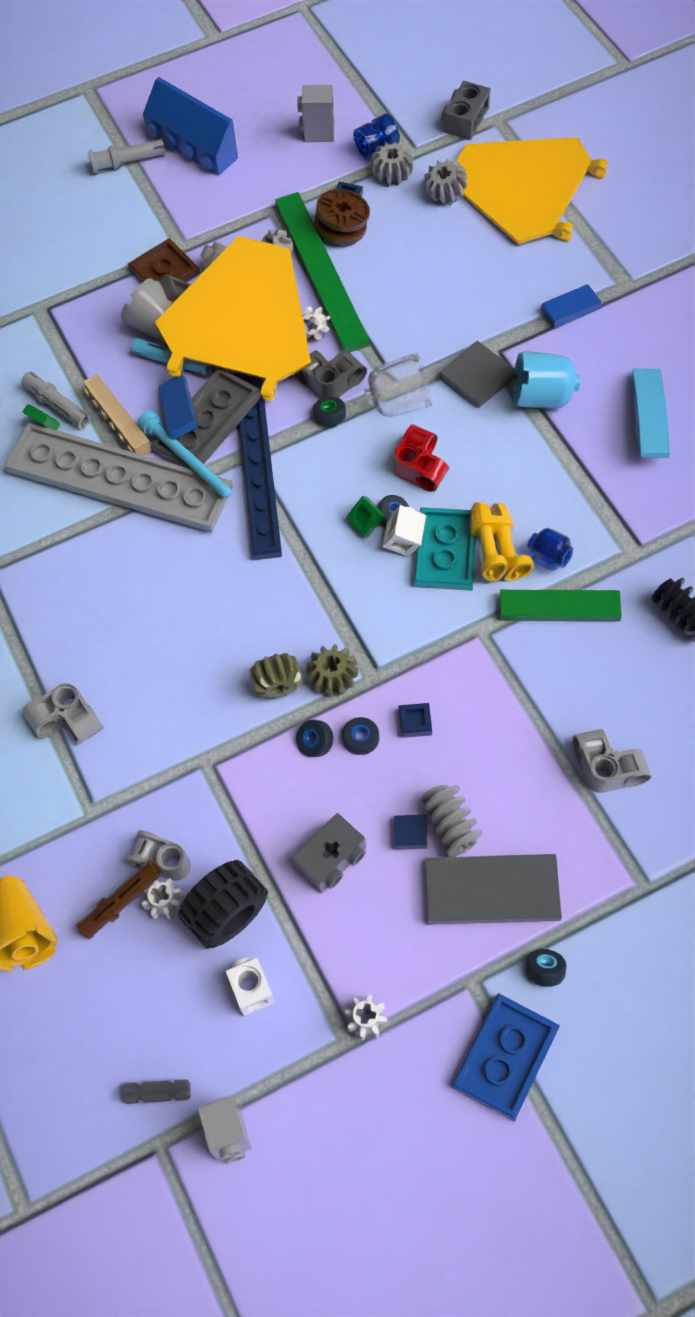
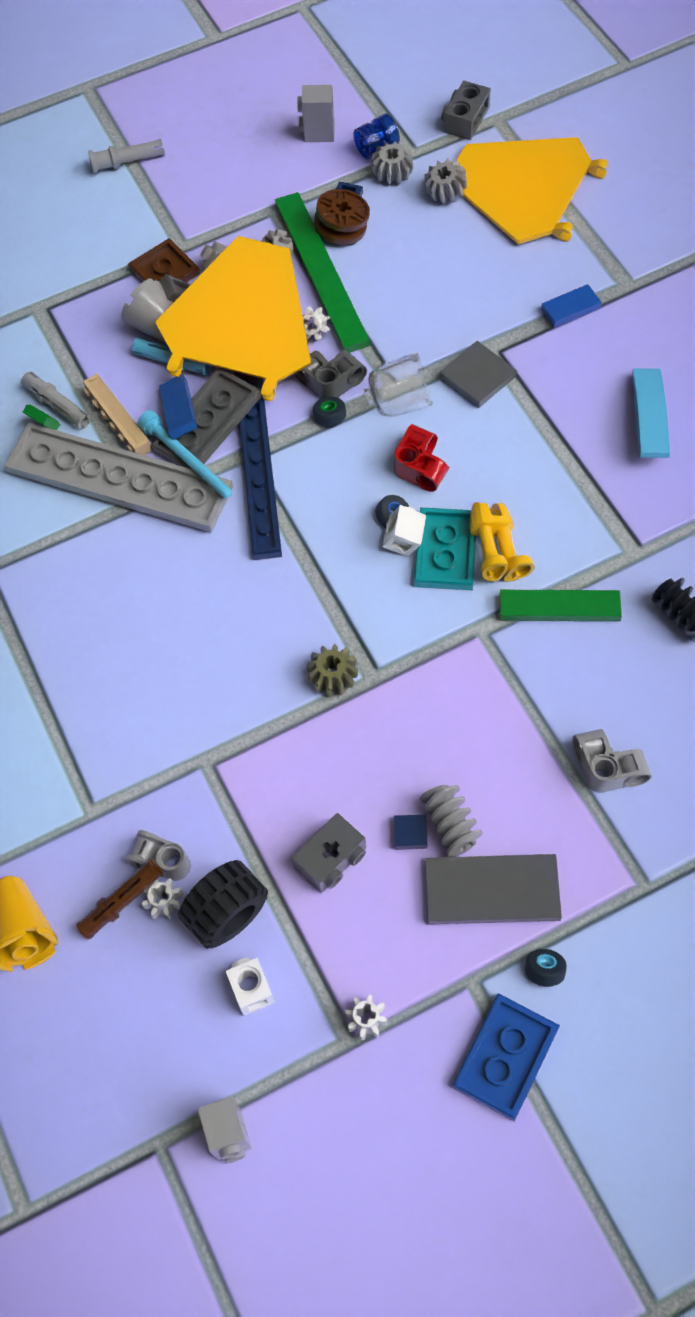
(49, 714): light grey piece -> none
(156, 1091): dark grey axle -> none
(190, 127): blue slope -> none
(275, 676): olive gear -> none
(324, 738): black wheel -> none
(360, 746): black wheel -> none
(365, 516): green tile -> none
(415, 720): dark blue tile -> none
(544, 380): medium azure cylinder -> none
(550, 549): clear blue head -> none

